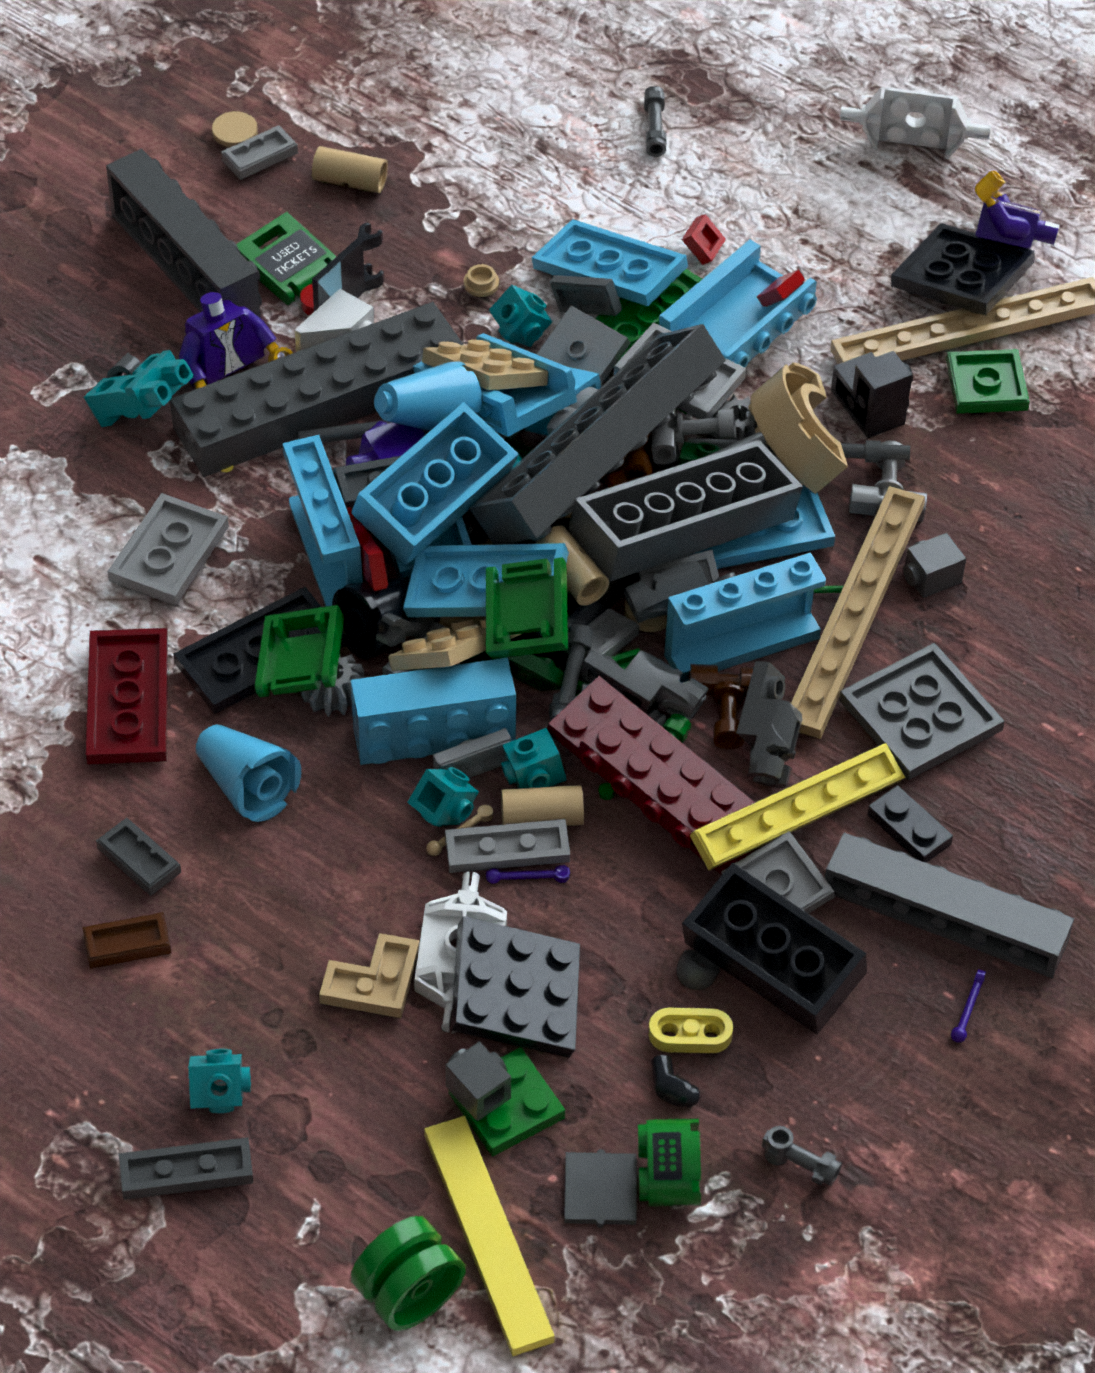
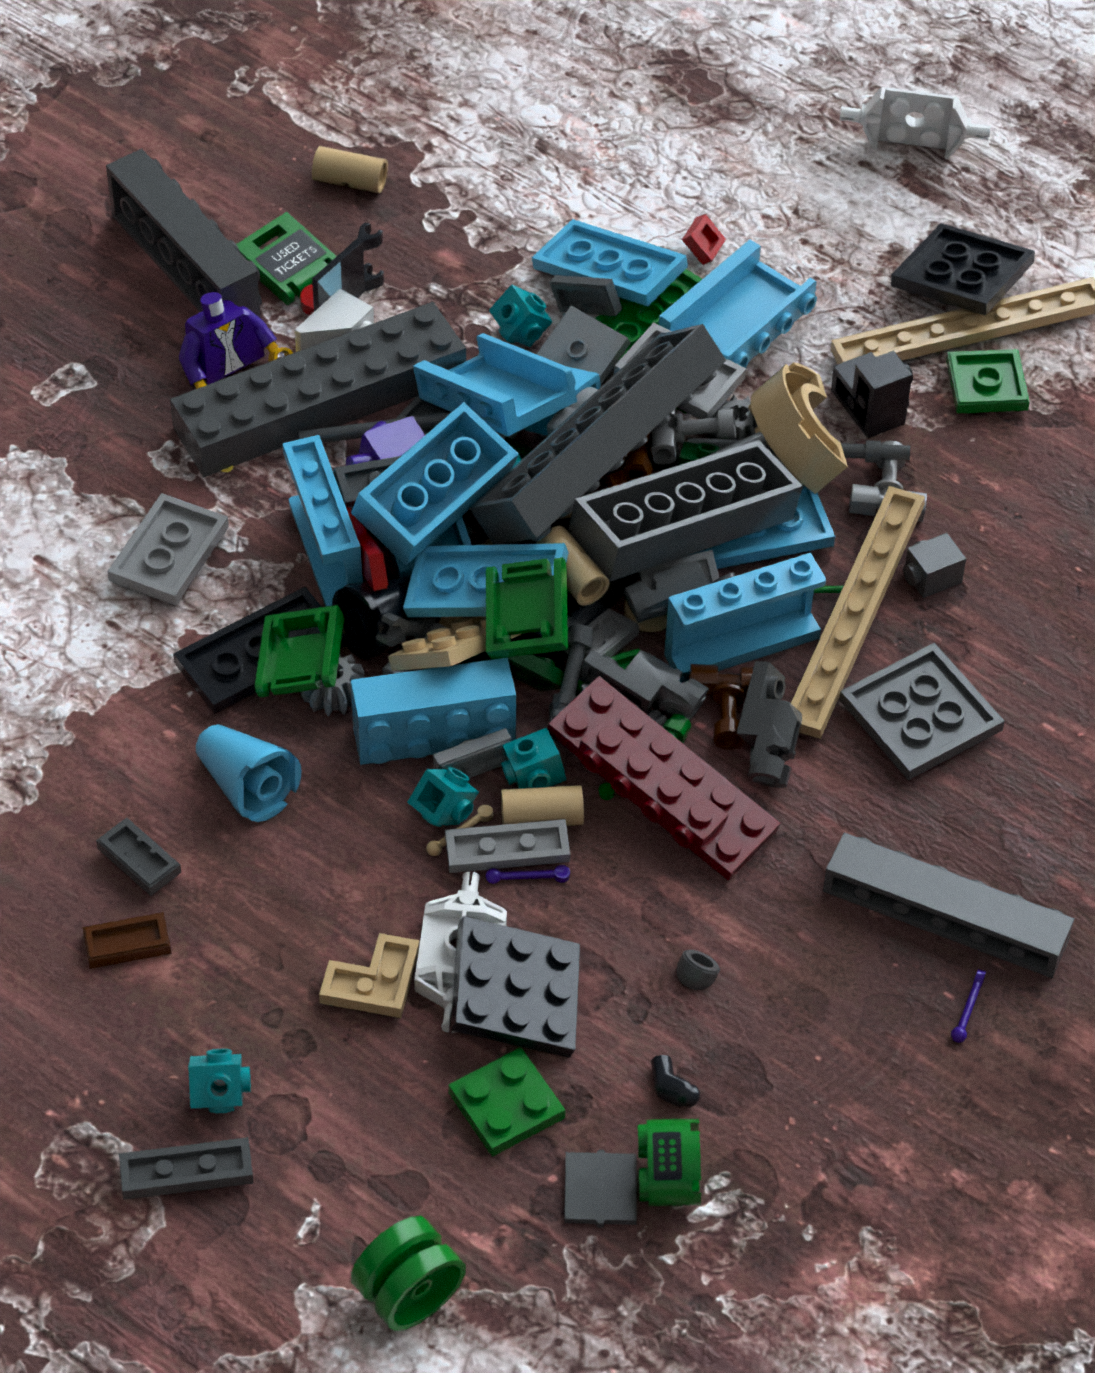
(127, 696): dark red plate -> none
(141, 390): teal hips -> none
(234, 128): tan piece -> none
(259, 152): light grey plate -> none
(428, 396): medium azure cone -> none
(478, 1080): dark grey brick -> none
(481, 281): tan plate -> none
(489, 1236): light yellow tile -> none
(493, 367): tan plate -> none
(654, 104): dark grey bar -> none
(690, 1030): light yellow plate -> none
(775, 948): black brick -> none
(780, 1148): dark grey bar -> none
(781, 288): red tile -> none
(789, 872): light grey plate -> none
(796, 806): light yellow tile -> none
(910, 825): plate -> none
(1010, 221): dark purple torso -> none

